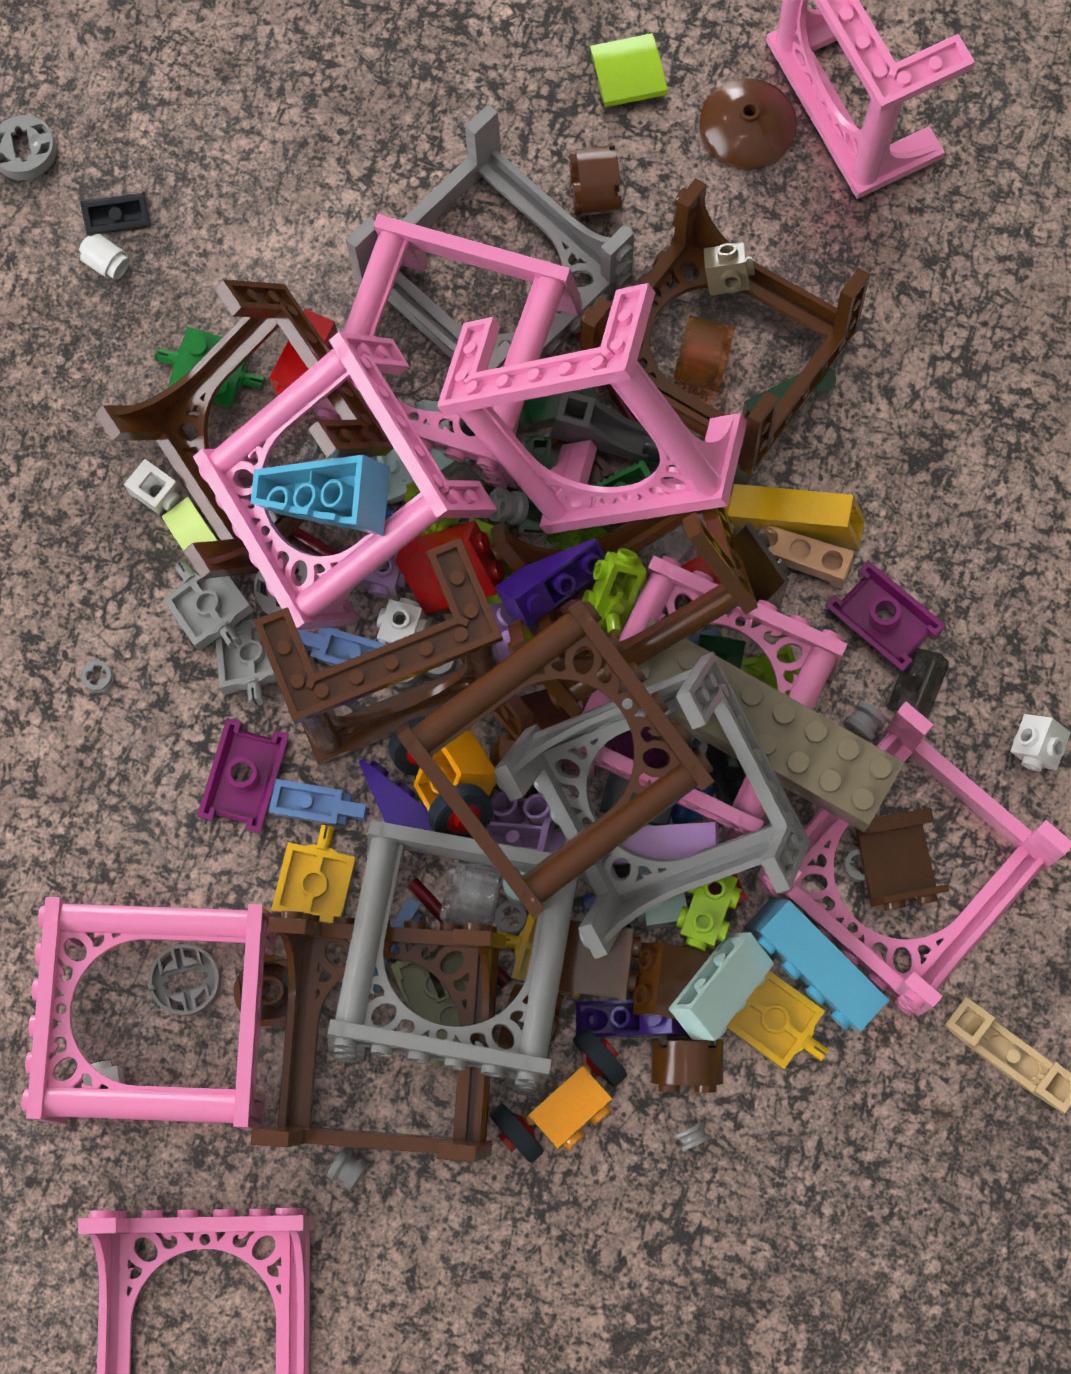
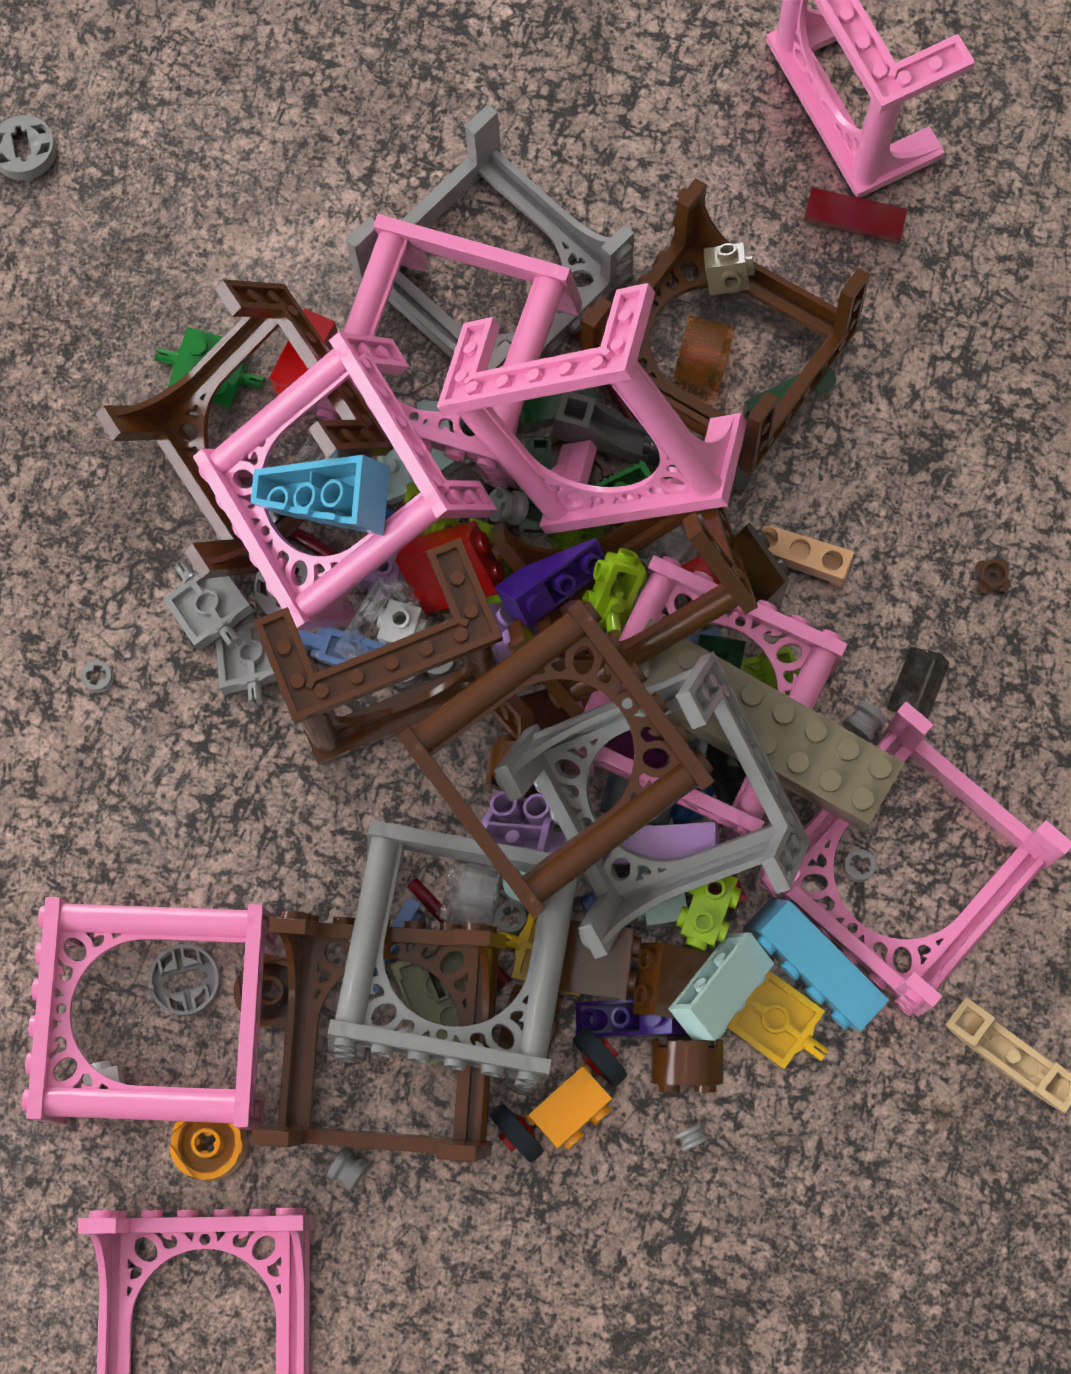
(104, 256): white brick -> none
(116, 212): black slope -> none
(148, 479): white brick -> none
(188, 524): yellowish green slope -> none
(208, 1165): none -> light orange brick
(249, 799): magenta piece -> none
(315, 803): medium blue hinge -> none
(315, 879): yellow plate -> none
(350, 642): none -> clear panel
(394, 800): dark purple slope -> none
(465, 767): brick -> none
(595, 180): reddish brown brick -> none
(629, 70): lime slope -> none
(742, 139): reddish brown dish -> none
(814, 514): yellow slope -> none
(855, 215): none -> dark red tile
(894, 637): magenta piece -> none
(898, 860): reddish brown panel -> none
(997, 567): none -> reddish brown plate
(1040, 742): white brick -> none

